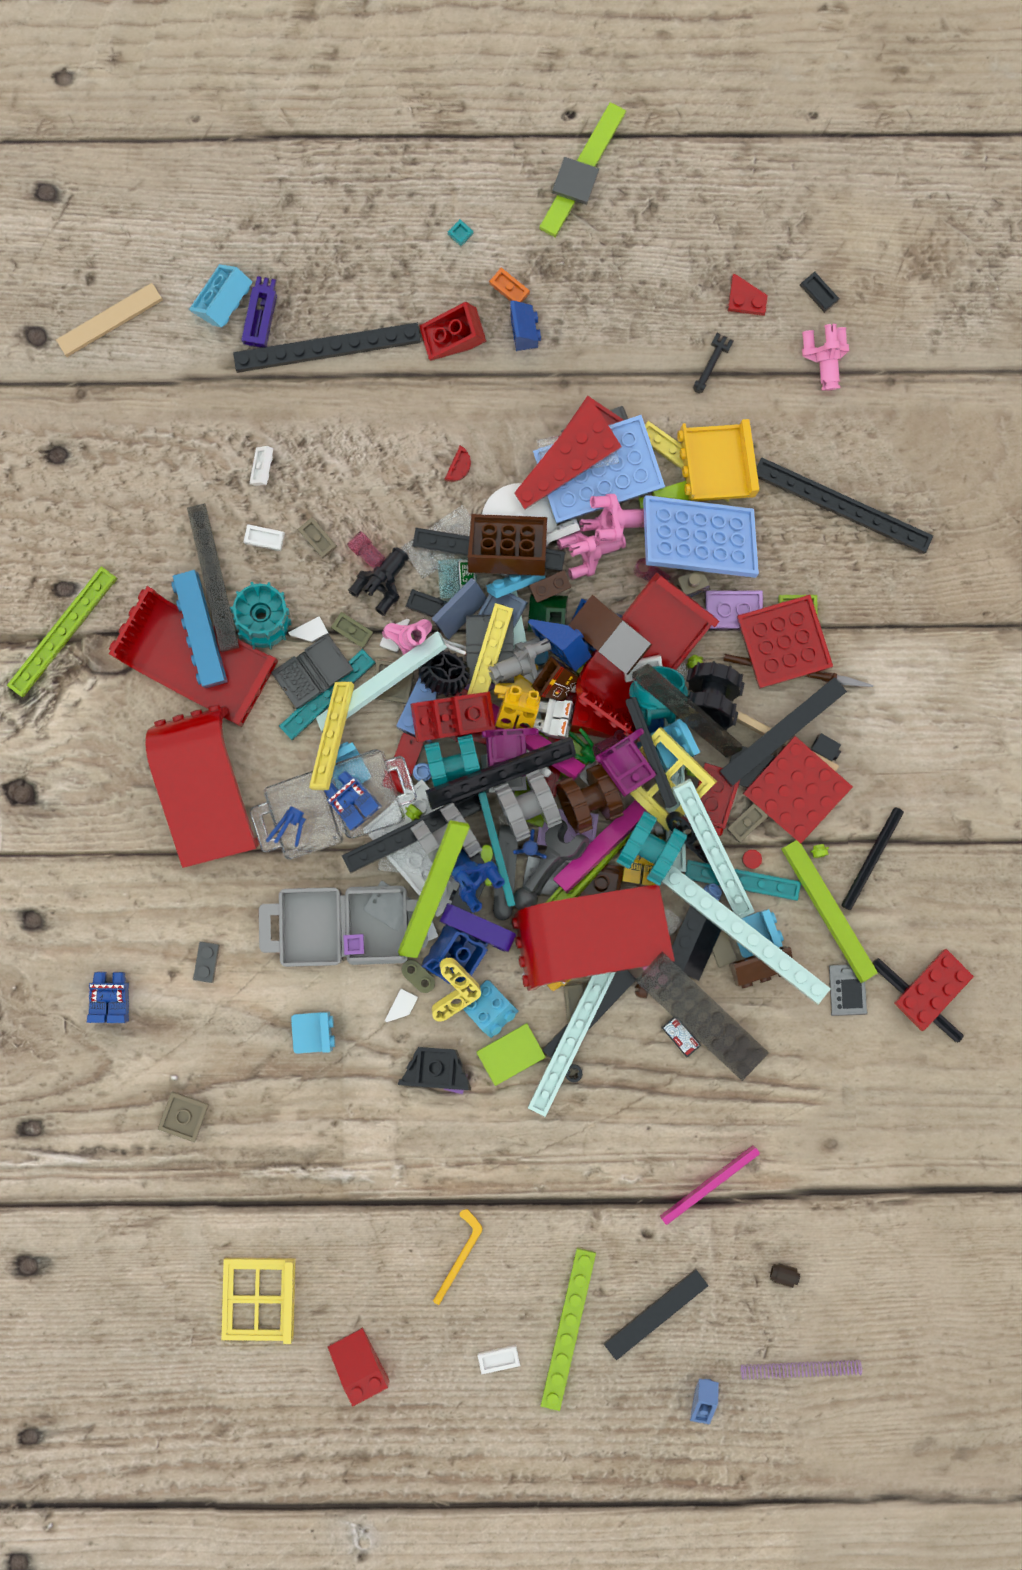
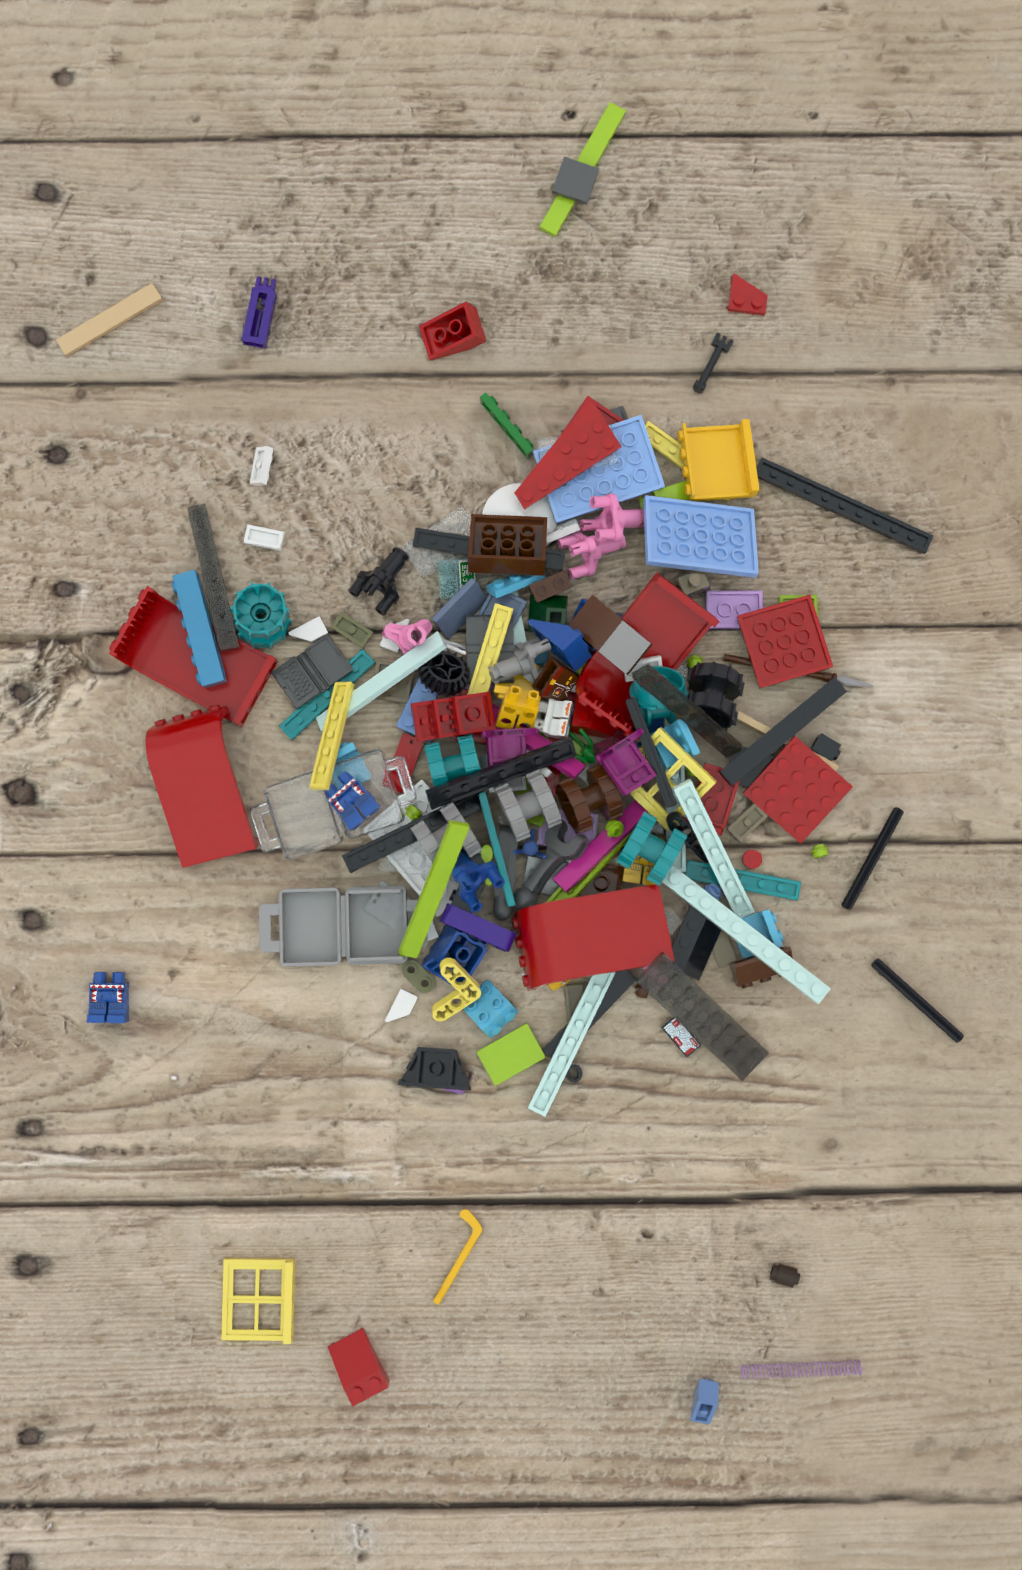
(62, 632): lime tile -> none
(183, 1116): dark tan plate -> none
(206, 962): dark grey plate -> none
(221, 295): medium azure slope -> none
(293, 817): blue plant -> none
(312, 1032): medium azure bracket -> none
(317, 538): dark tan plate -> none
(326, 347): black plate -> none
(354, 944): medium lavender plate -> none
(362, 546): clear pink piece -> none
(422, 772): light blue plate -> none
(424, 603): black tile -> none
(460, 232): teal tile -> none
(460, 466): red tile -> none
(498, 1359): white tile -> none
(509, 286): orange plate -> none
(511, 430): none -> green plate
(524, 326): blue slope -> none
(568, 1329): lime plate -> none
(614, 828): none -> lime plate
(651, 571): clear pink piece -> none
(655, 1314): black tile -> none
(710, 1184): dark pink tile -> none
(819, 292): black tile -> none
(828, 354): bright pink wheel -> none
(829, 911): lime tile -> none
(846, 992): container -> none
(933, 990): red plate -> none

